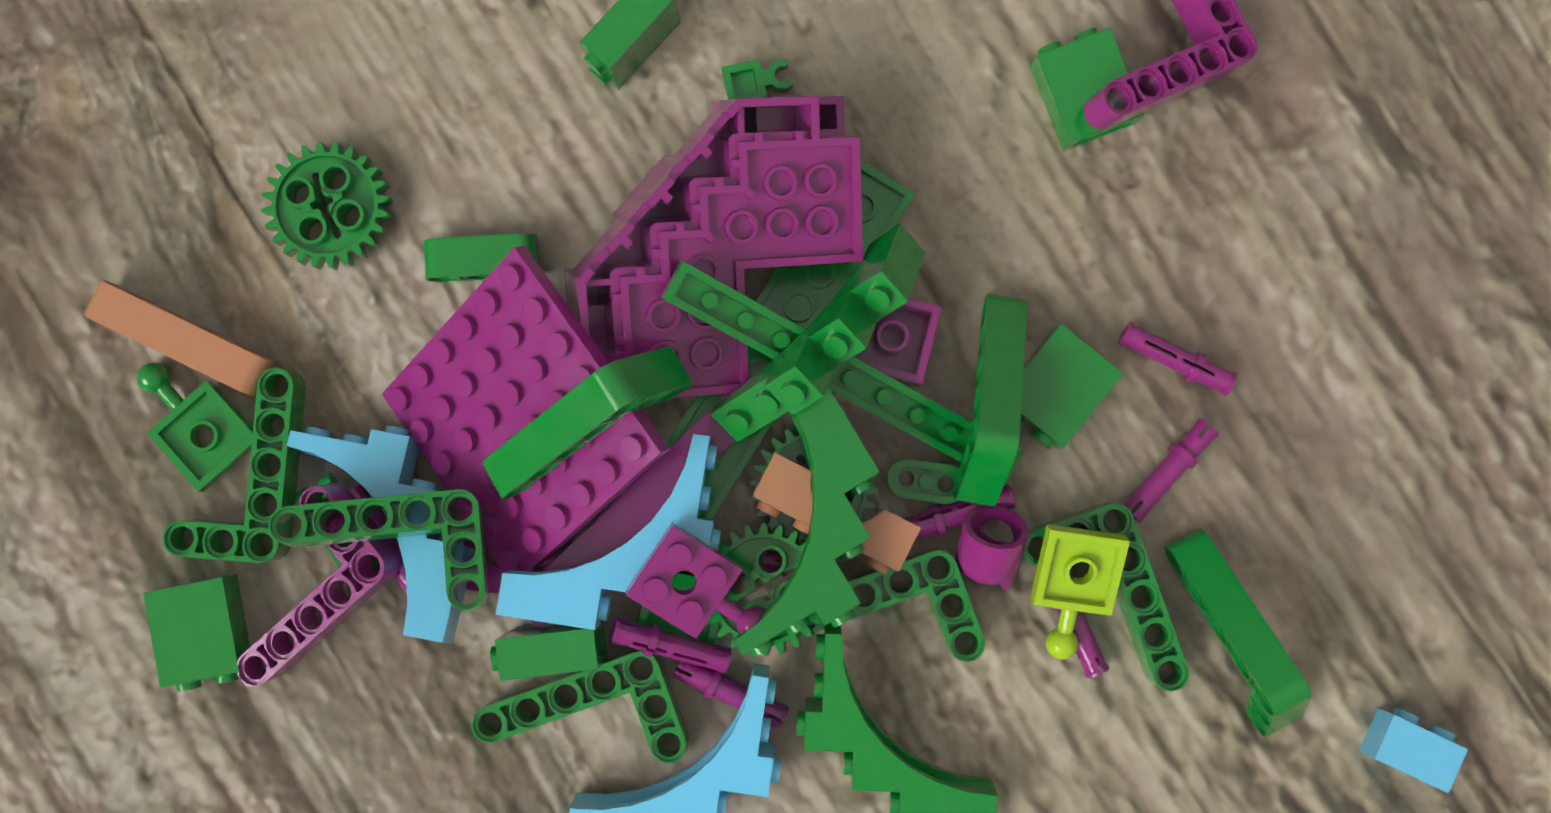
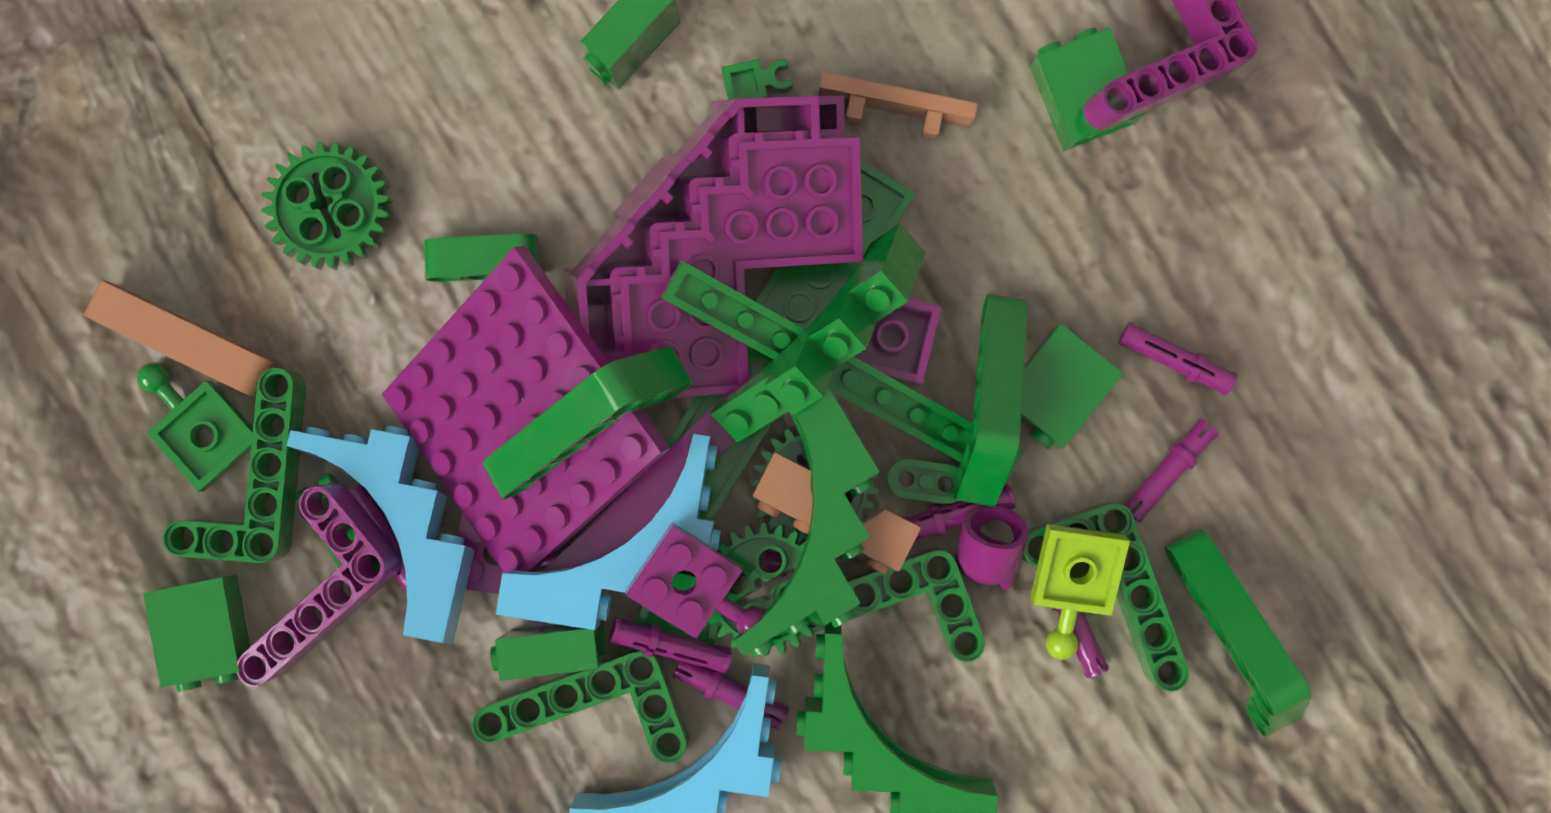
(398, 524): green beam -> none
(898, 100): none -> nougat hinge
(1412, 749): medium azure brick -> none

